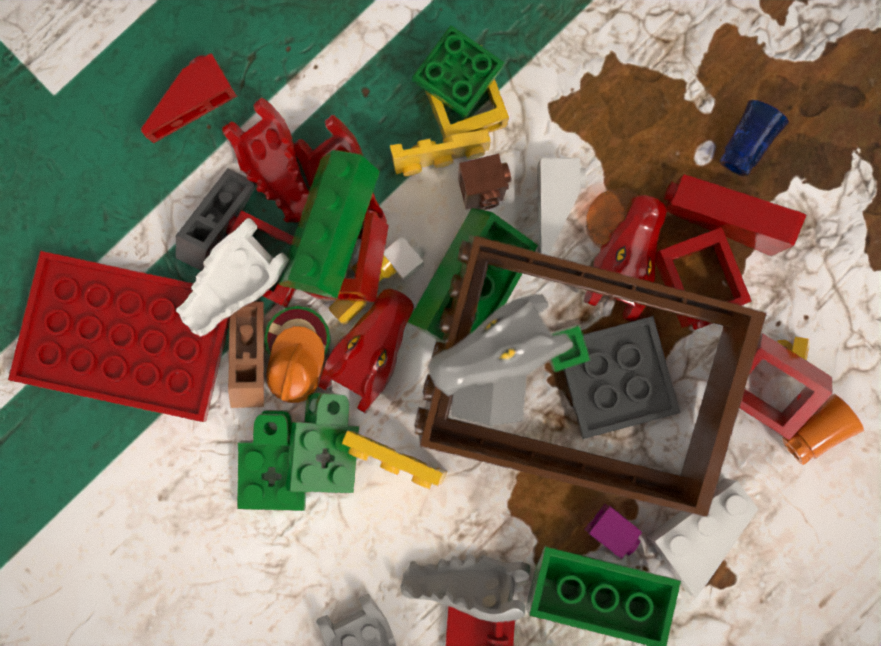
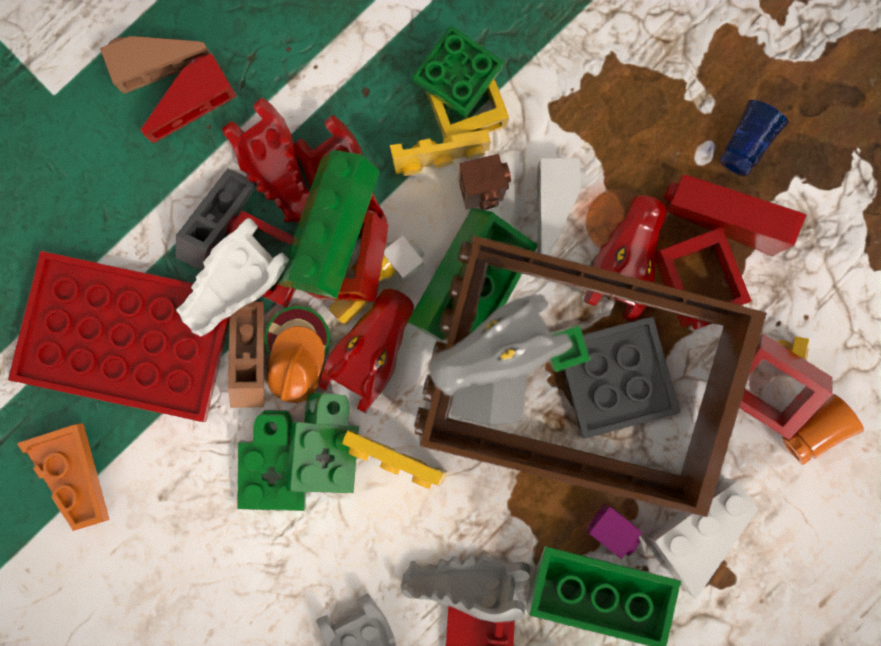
(70, 472): none -> orange wing
(145, 60): none -> nougat slope

